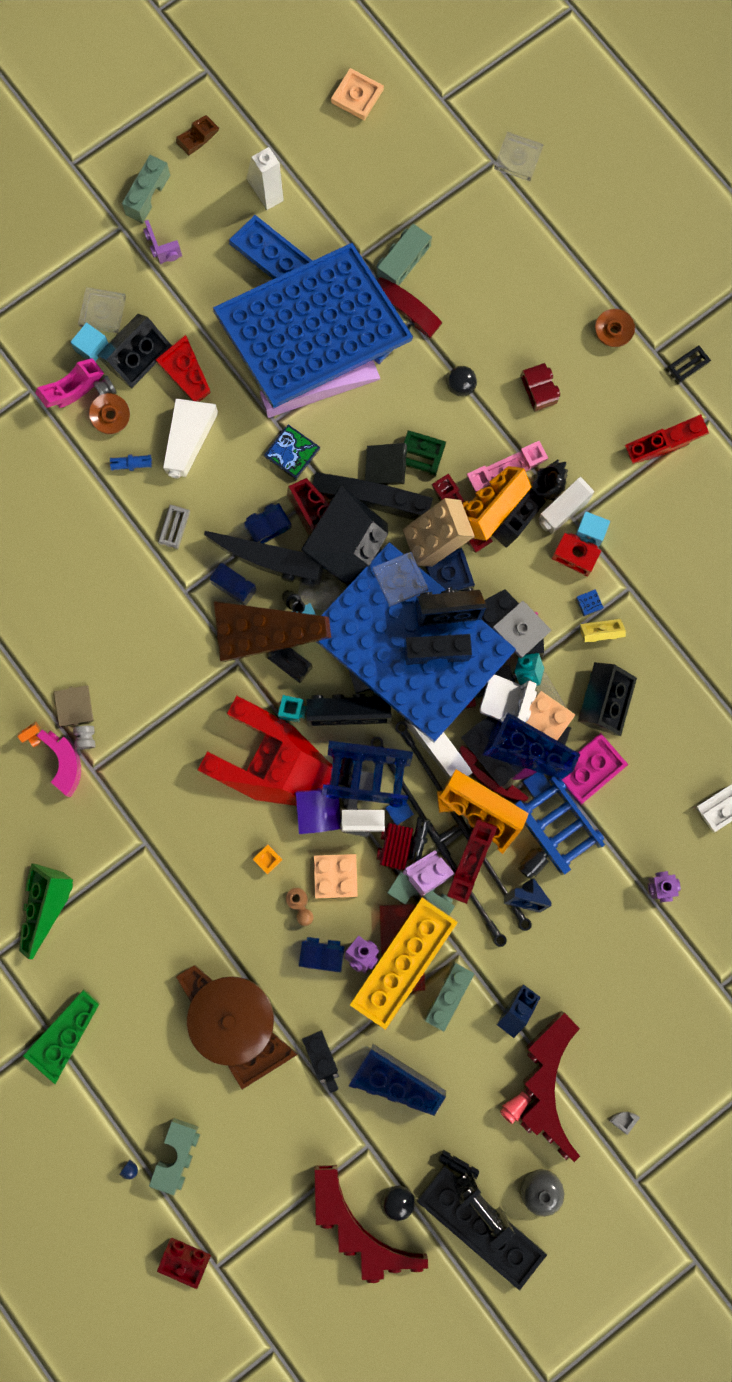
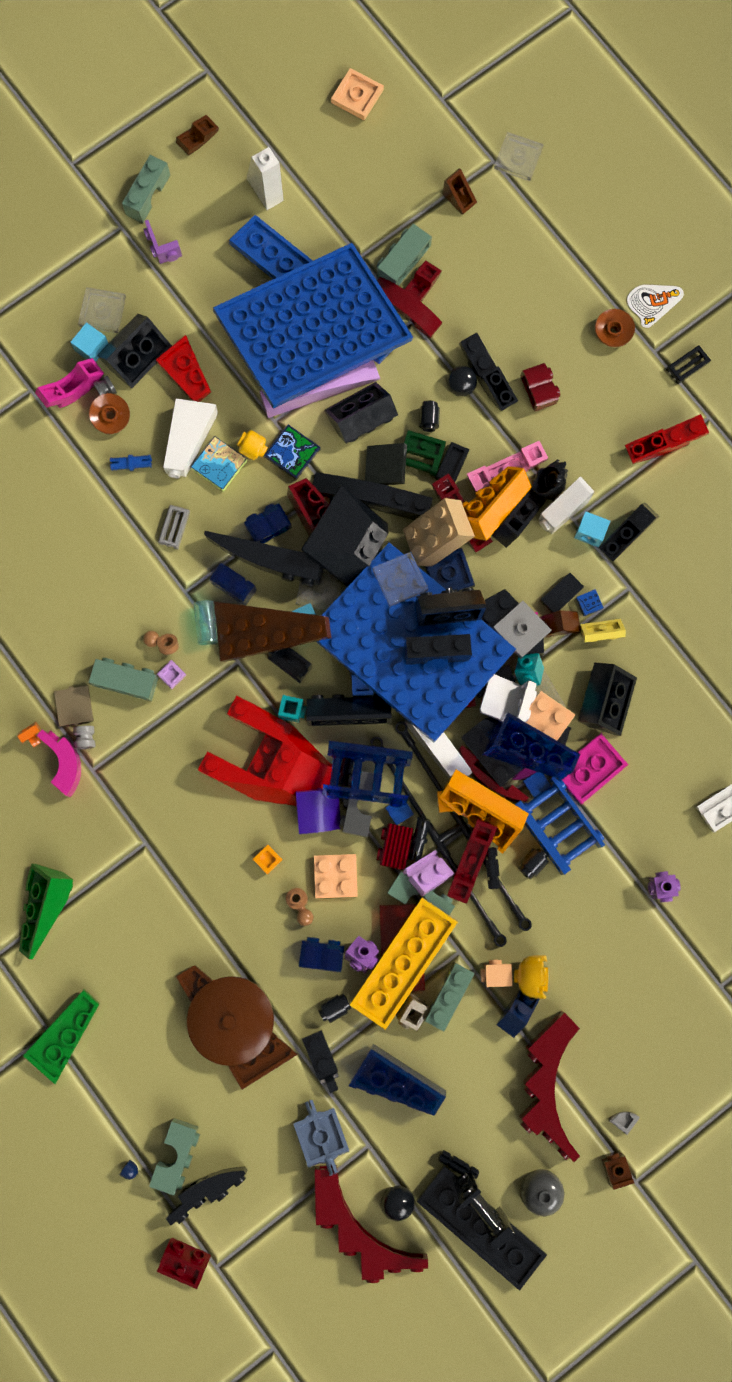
(123, 679): none -> sand green brick
(166, 643): none -> medium nougat plate
(171, 674): none -> lavender tile
(205, 622): none -> clear light blue pin
(211, 1186): none -> black slope
(219, 463): none -> tile
(252, 445): none -> yellow head
(293, 601): black pin -> none
(321, 1137): none -> sand blue plate
(334, 1008): none -> black brick
(359, 687): none -> blue tile
(361, 412): none -> black slope
(363, 820): white panel -> none
(416, 1017): none -> dark tan brick
(423, 280): none -> dark red slope
(429, 416): none -> black brick
(453, 461): none -> black tile
(458, 192): none -> reddish brown slope
(487, 373): none -> black slope
(492, 868): none -> black axle
(496, 974): none -> light nougat brick
(515, 1107): coral cone -> none
(528, 897): dark blue slope -> none
(532, 976): none -> yellow cylinder
(562, 593): none -> black tile
(562, 622): none -> reddish brown slope
(580, 564): red brick -> none
(620, 1179): none -> reddish brown brick
(629, 531): none -> black slope
(653, 301): none -> sticker

